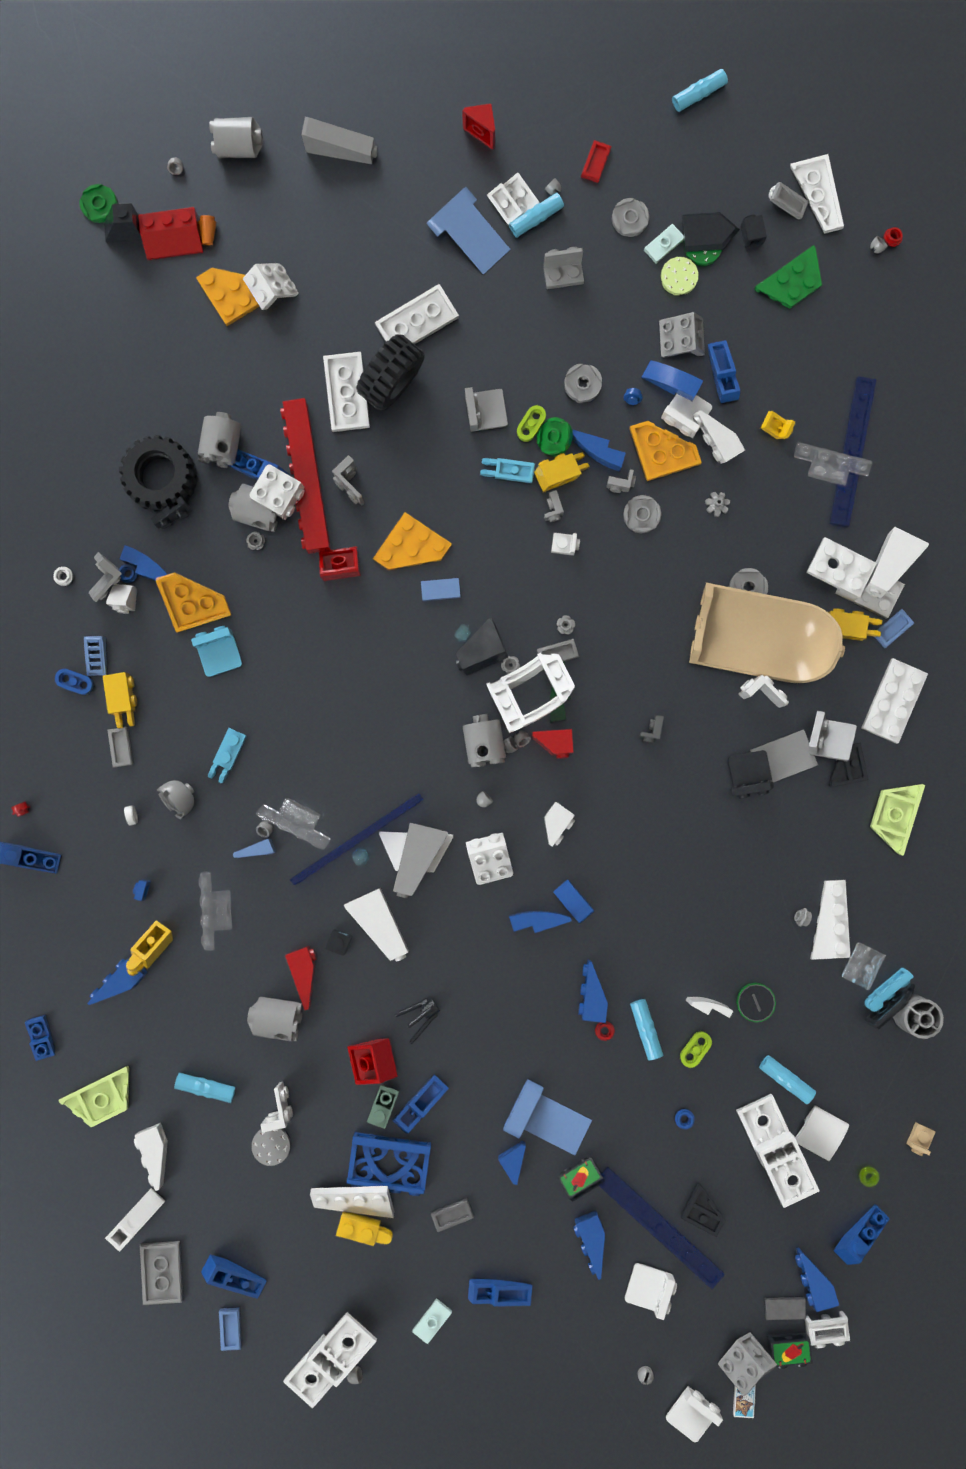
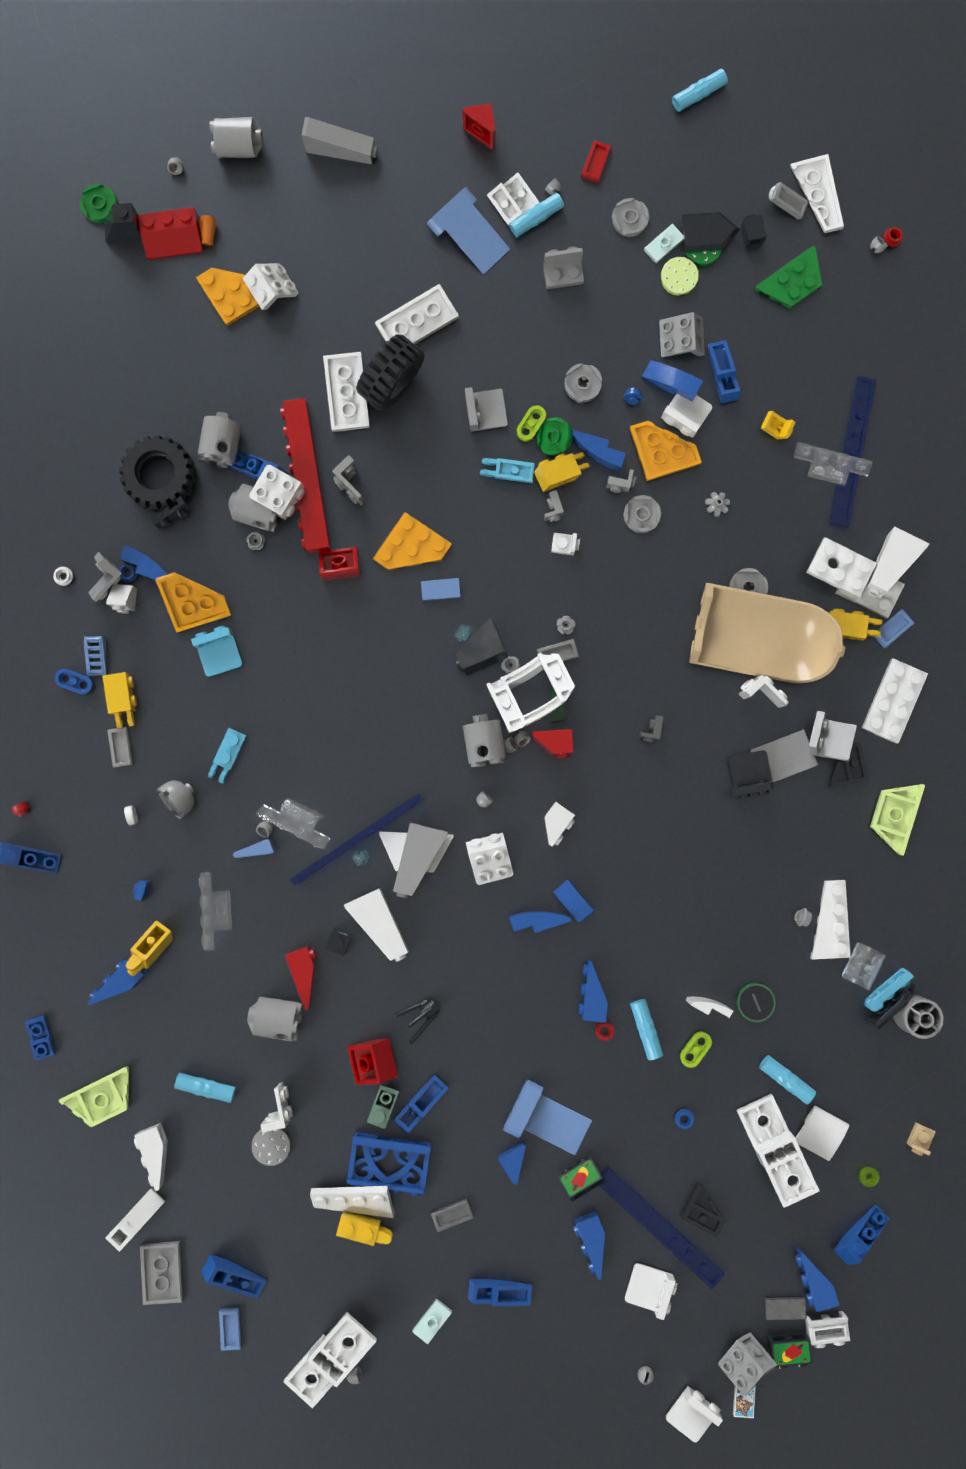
(722, 440): white slope -> none

